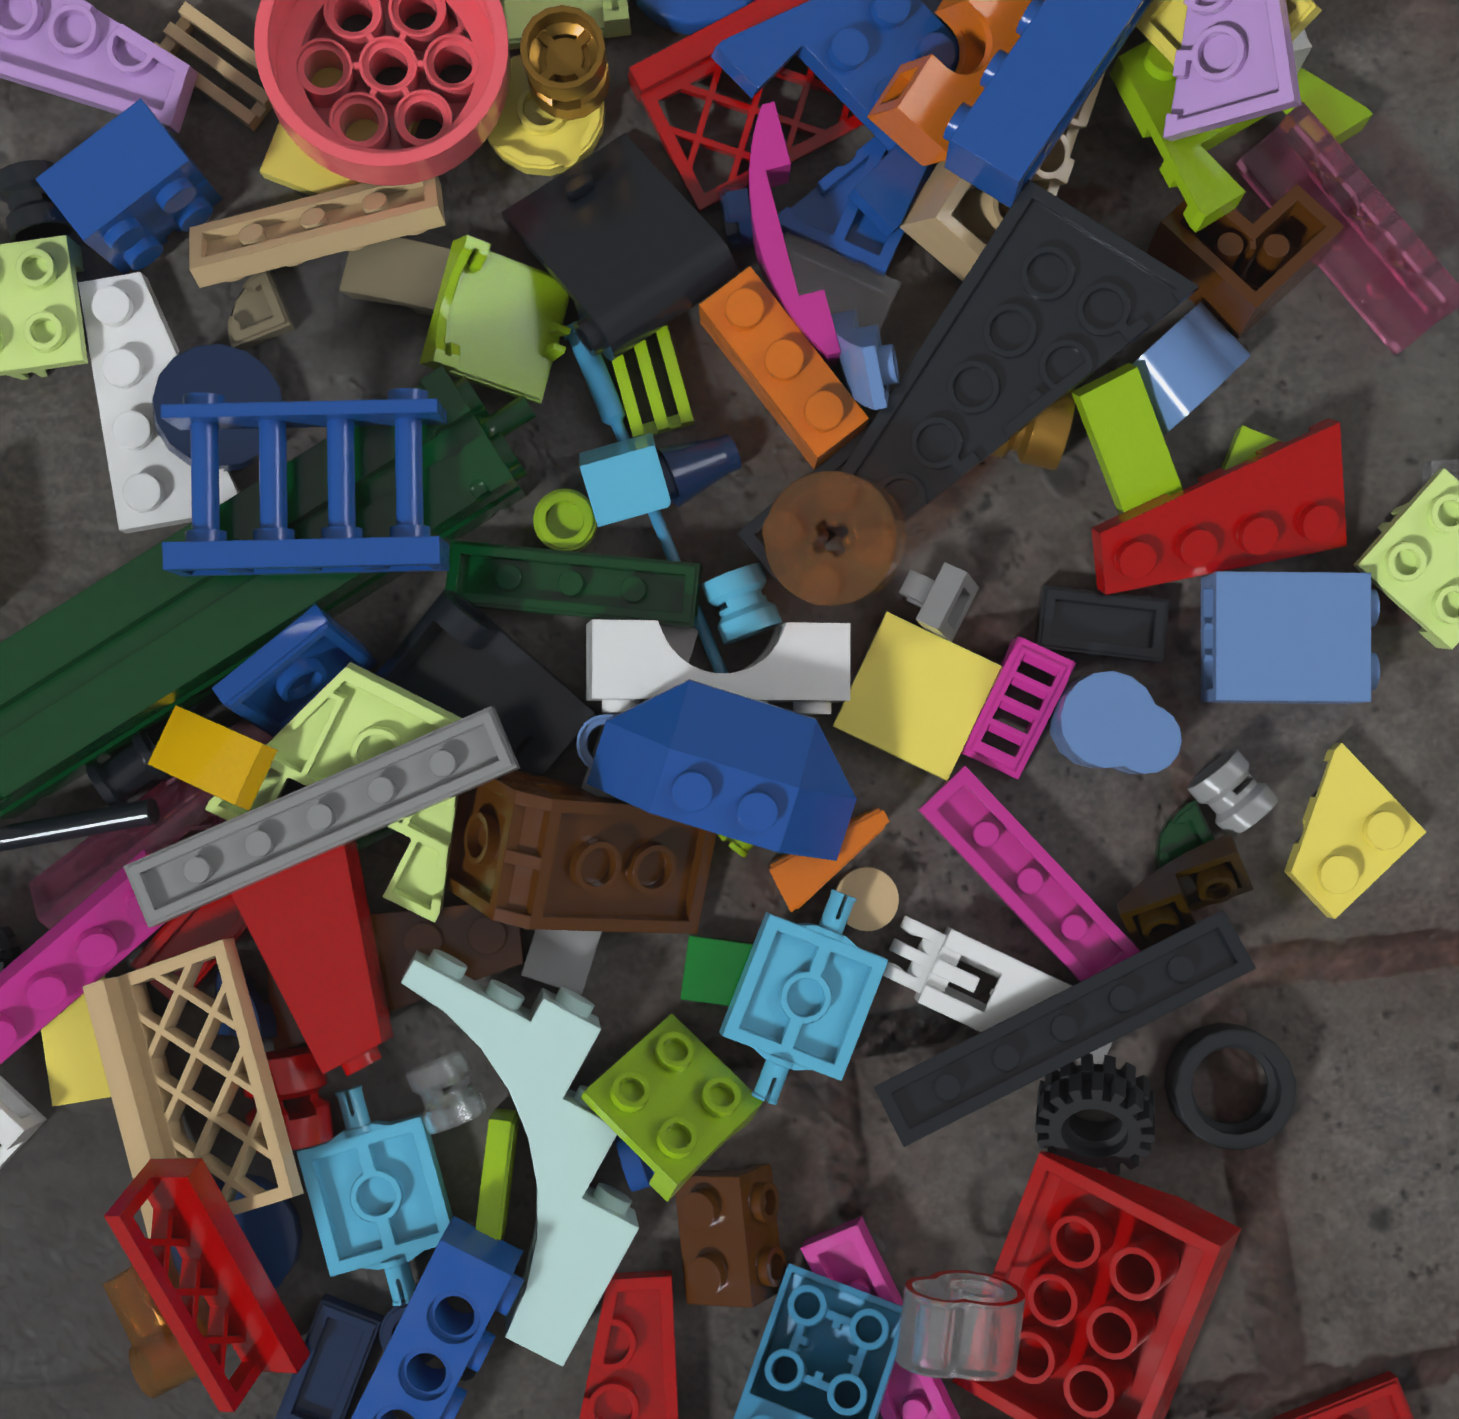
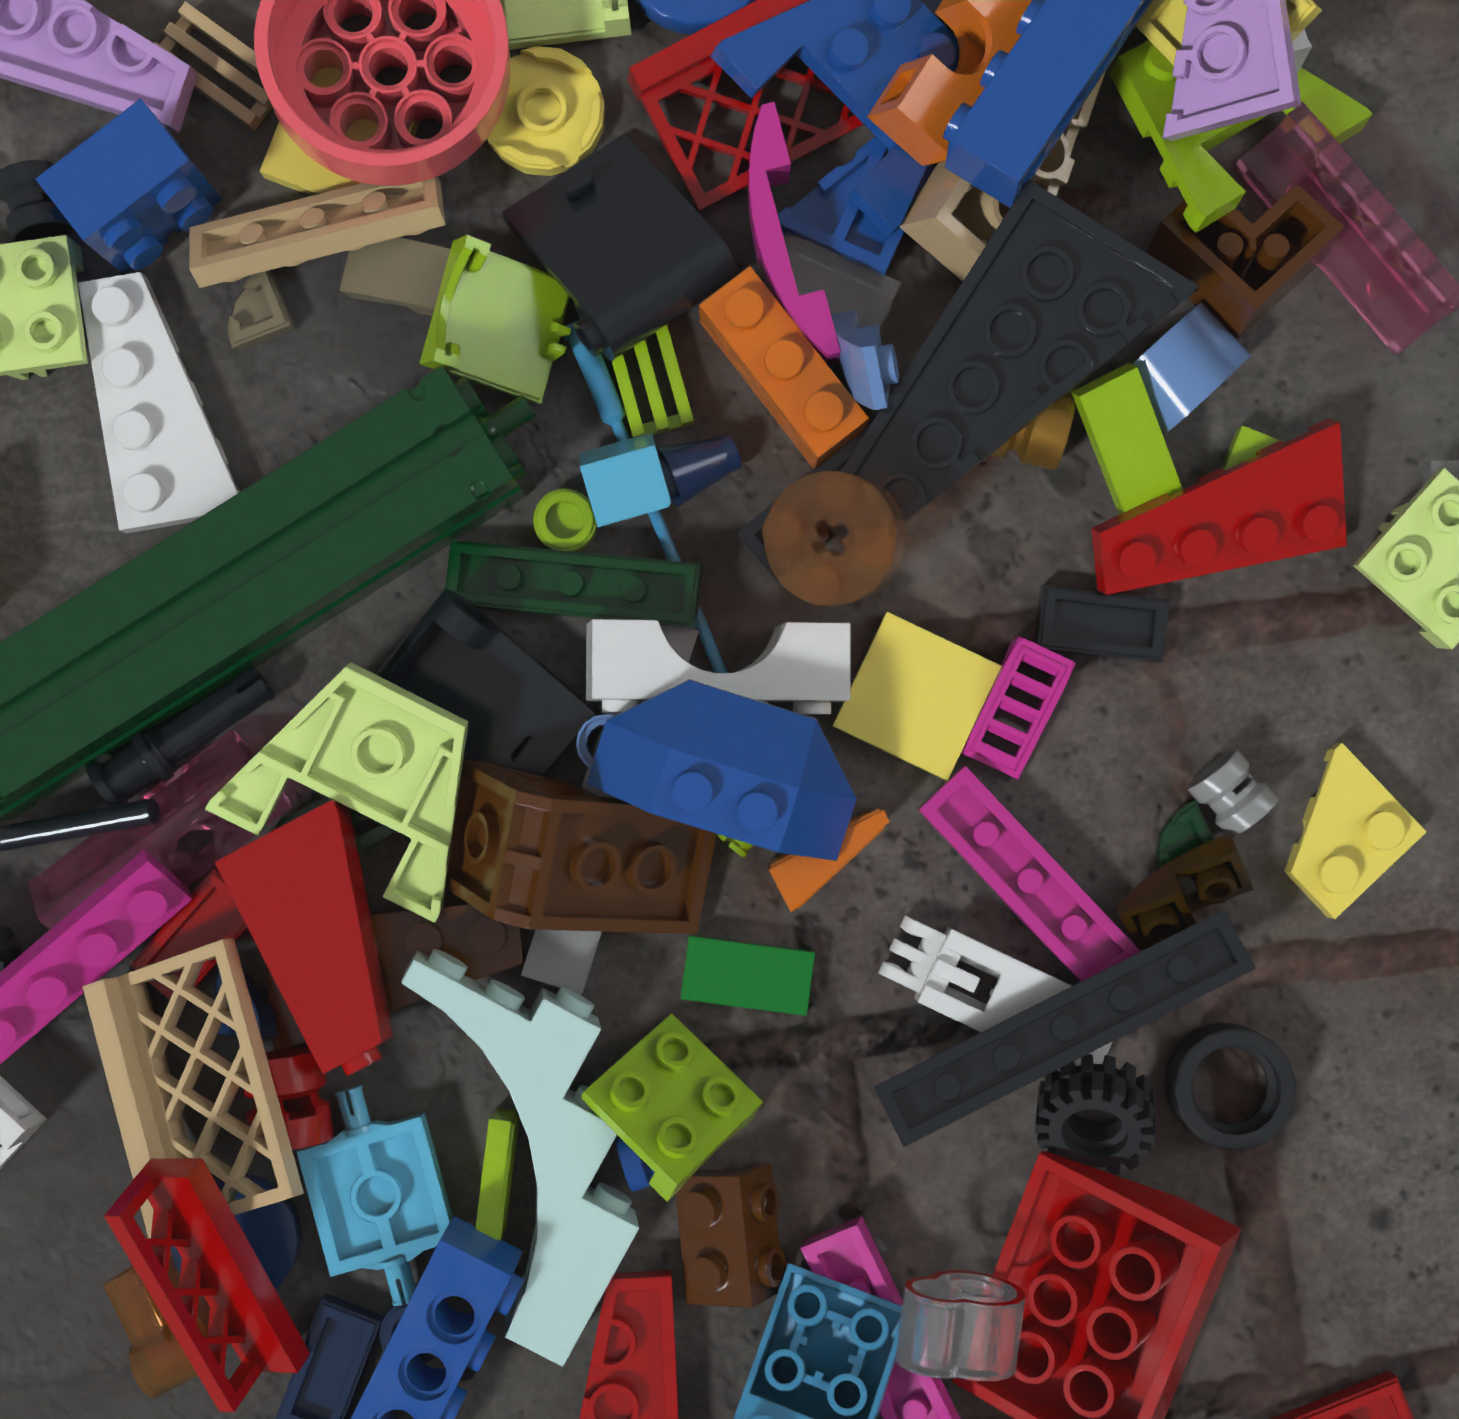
(73, 1056): light yellow tile -> none
(212, 757): yellow tile -> none
(222, 372): dark blue tile -> none
(273, 544): blue fence -> none
(291, 670): blue plate -> none
(321, 817): light grey tile -> none
(453, 1105): clear wheel -> none
(565, 47): pearl gold wheel -> none
(736, 216): dark blue tile -> none
(741, 603): medium azure wheel -> none
(803, 996): medium azure plate -> none
(875, 897): tan tile -> none
(941, 601): light grey tile -> none
(1114, 725): medium blue piece -> none
(1288, 637): medium blue brick -> none

